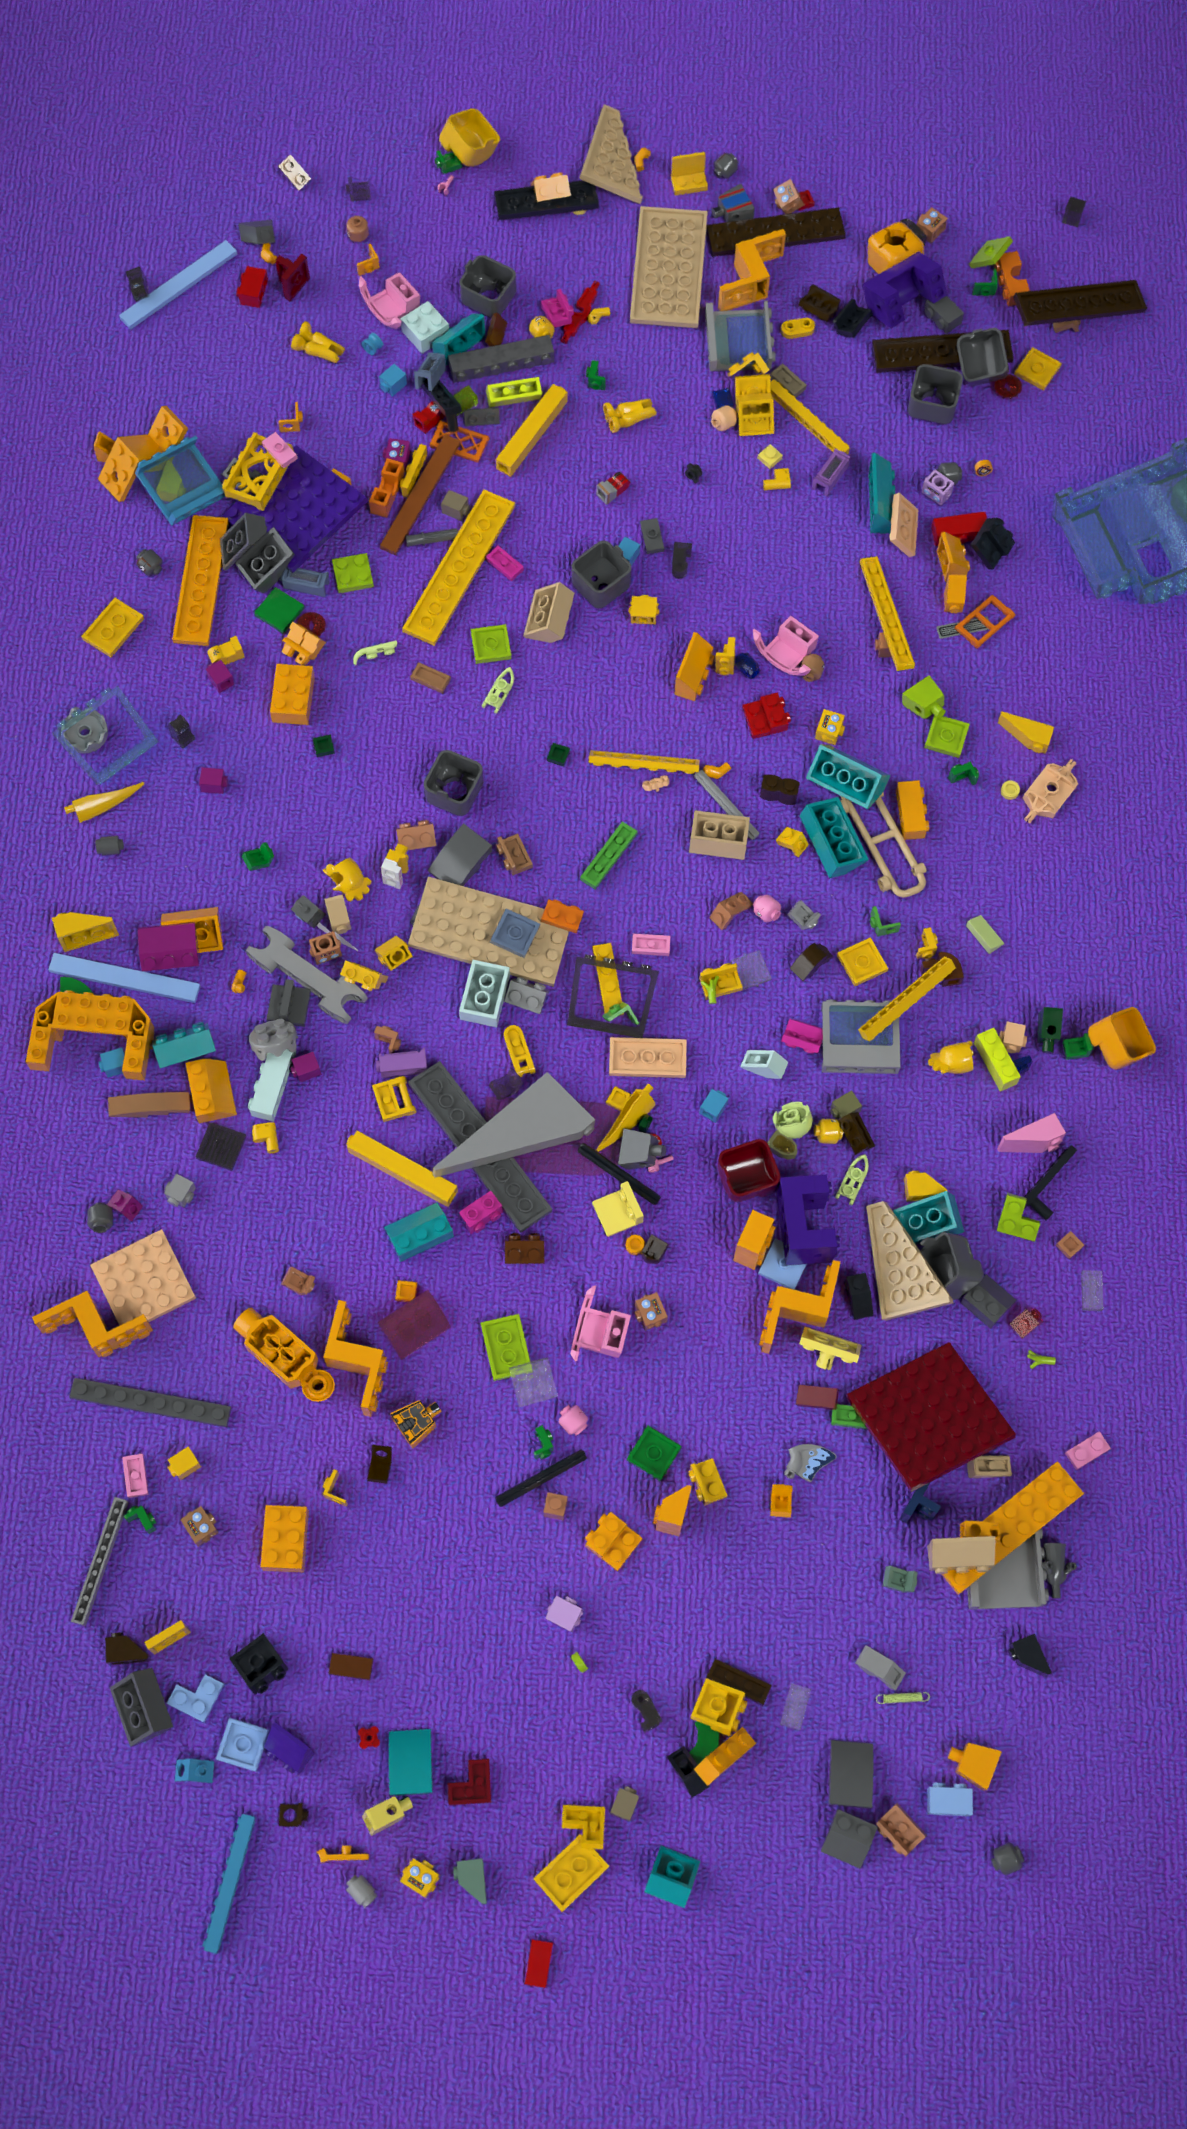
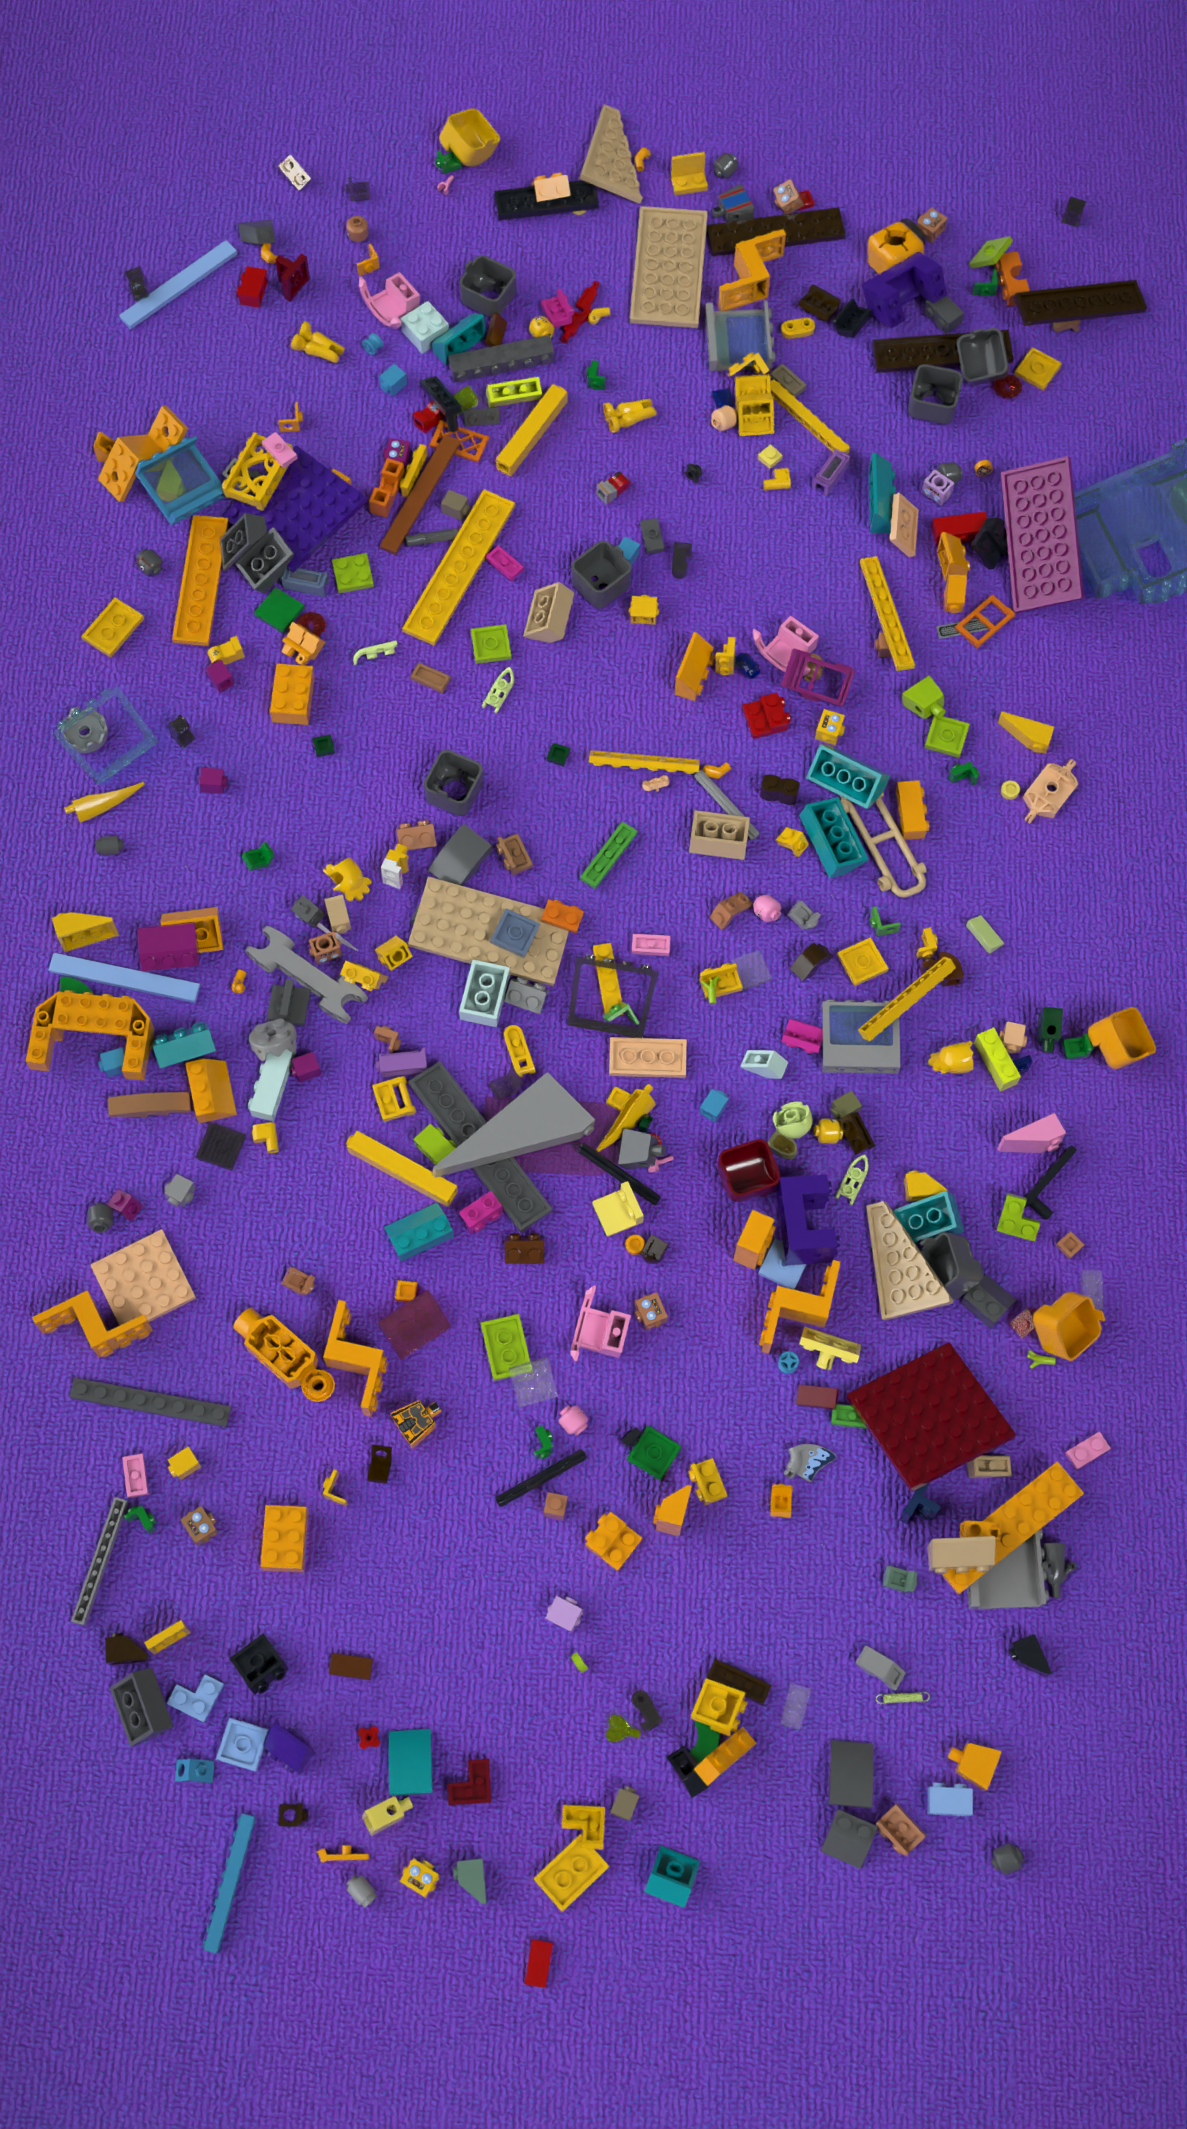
(431, 368): sand blue window -> none
(434, 1144): none -> lime brick
(620, 1729): none -> clear neon green rock
(630, 1437): none -> black plate
(788, 1358): none -> dark azure wheel
(795, 672): none -> magenta piece
(859, 1296): black slope -> none
(1042, 535): none -> magenta plate
(1068, 1325): none -> light orange piece

